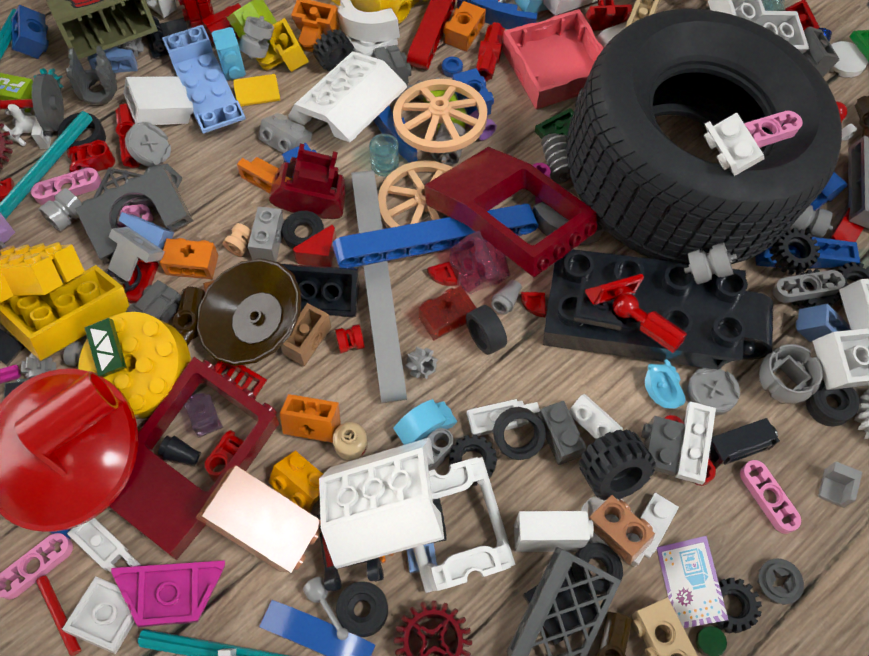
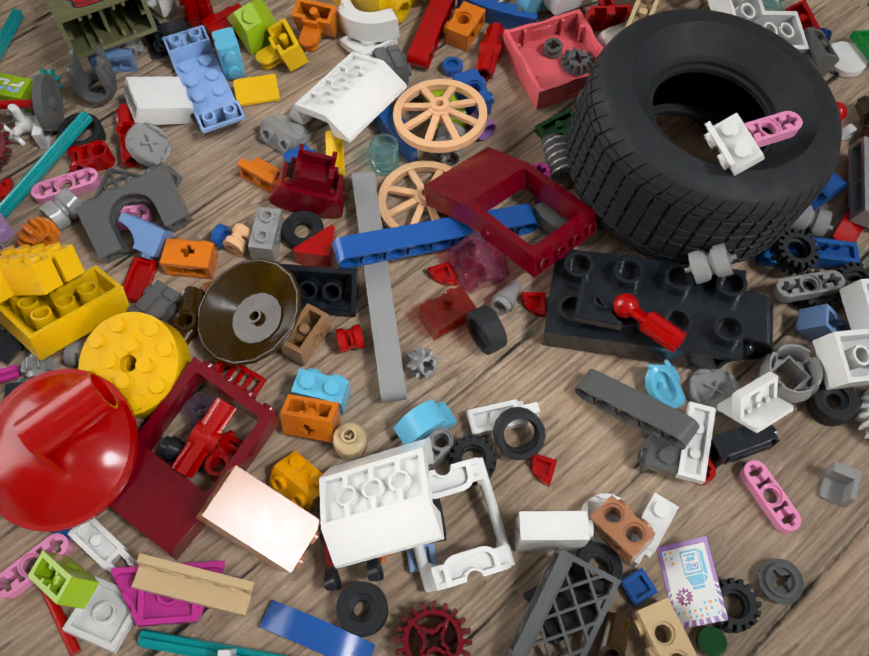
(29, 32): blue brick -> none
(38, 231): none -> orange gear
(63, 579): none -> lime brick
(105, 347): dark green tile -> none
(129, 249): light grey piece -> none
(193, 585): none -> tan fence
(204, 437): none -> red piece
(218, 235): none -> blue tile
(256, 37): light grey wheel -> none
(316, 385): none -> medium azure brick
(316, 592): light grey hinge -> none
(332, 41): black tyre -> none
(335, 144): none -> yellow tile
(543, 468): none -> red tile
(552, 53): none -> dark grey bush
(561, 433): dark grey brick -> none
(572, 66): none -> dark grey gear
(592, 417): white bracket -> none
(612, 289): red slope -> none
(617, 464): black tyre -> none
(637, 409): none -> dark grey beam
(638, 587): none -> blue tile
(756, 404): none -> white bracket

